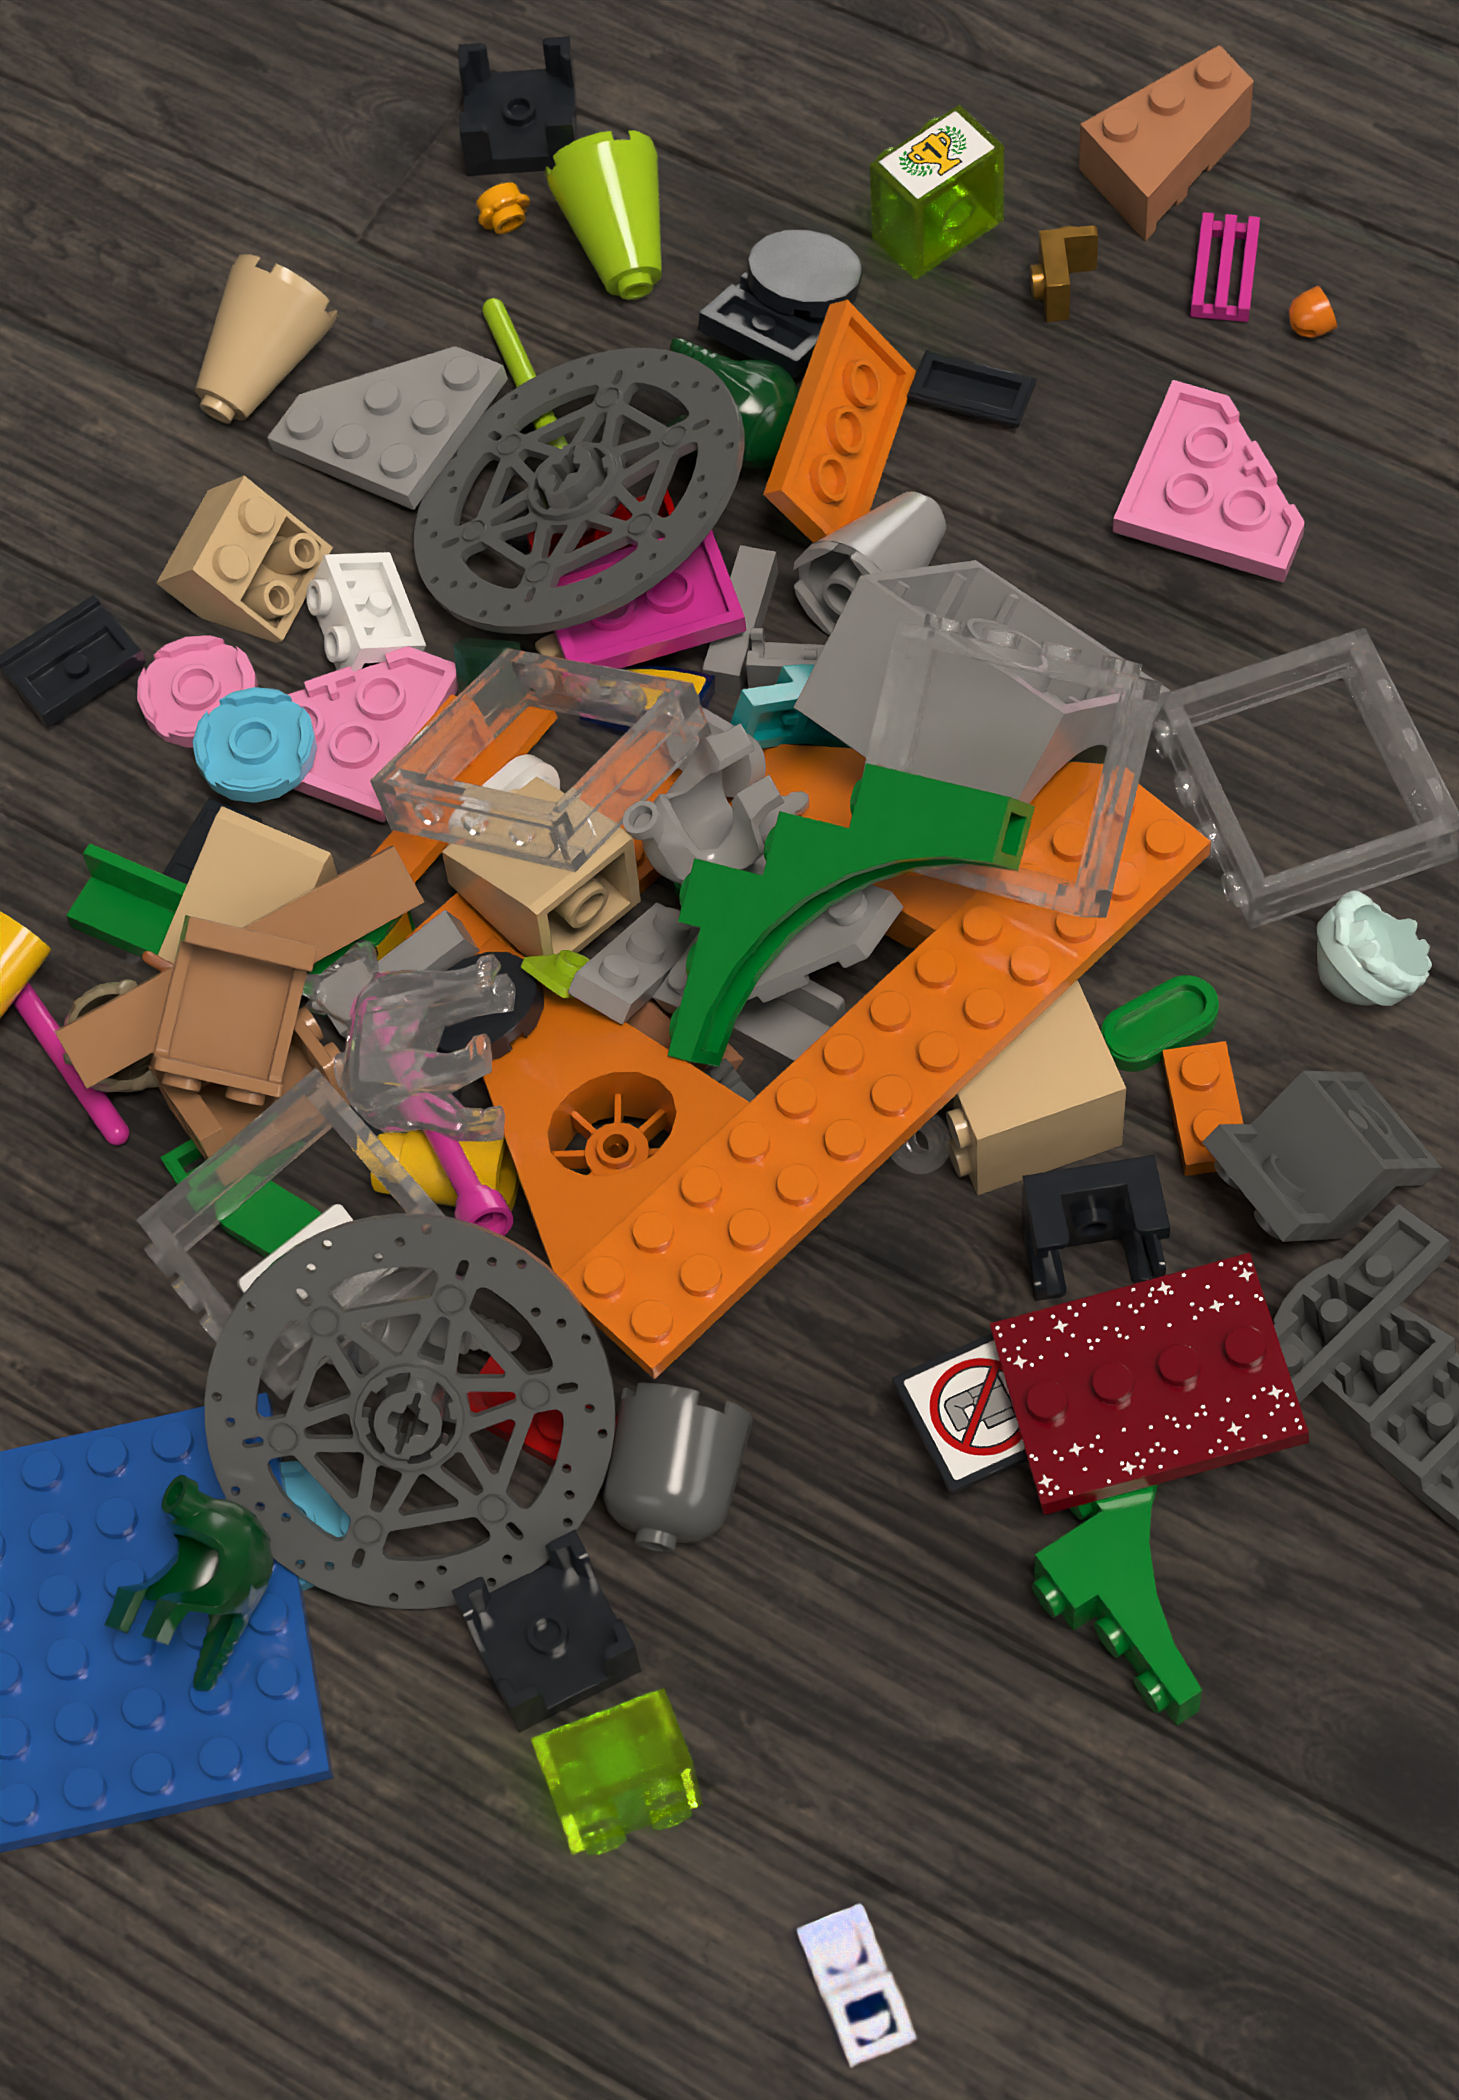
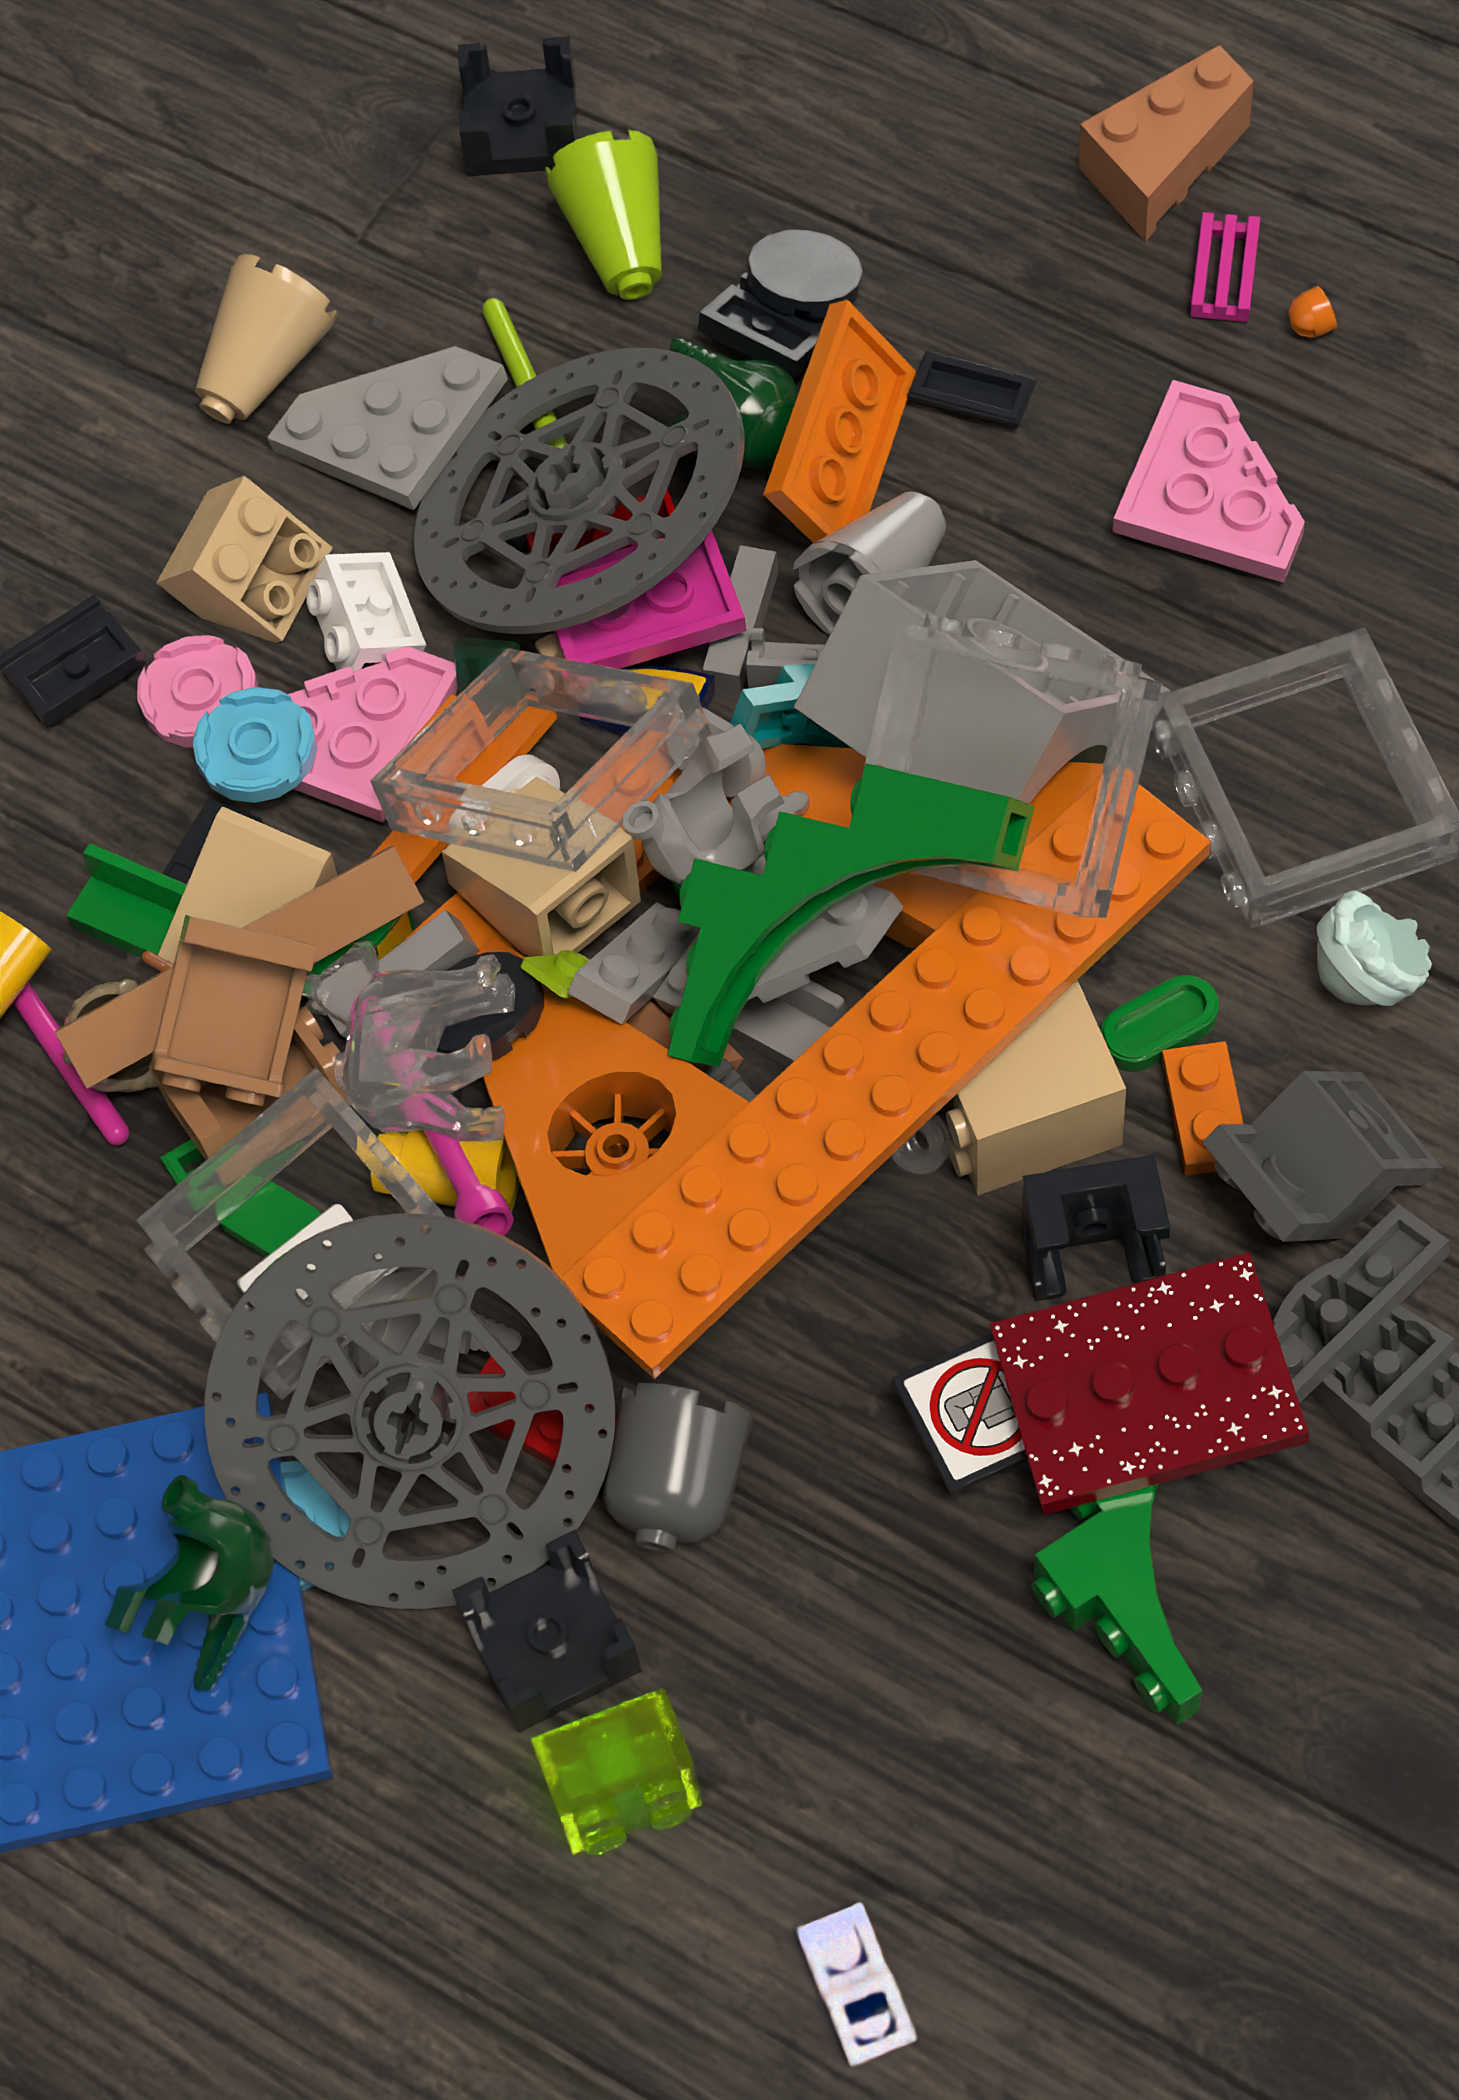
(502, 208): light orange plate -> none
(937, 191): clear neon green brick -> none
(1061, 253): pearl gold bracket -> none

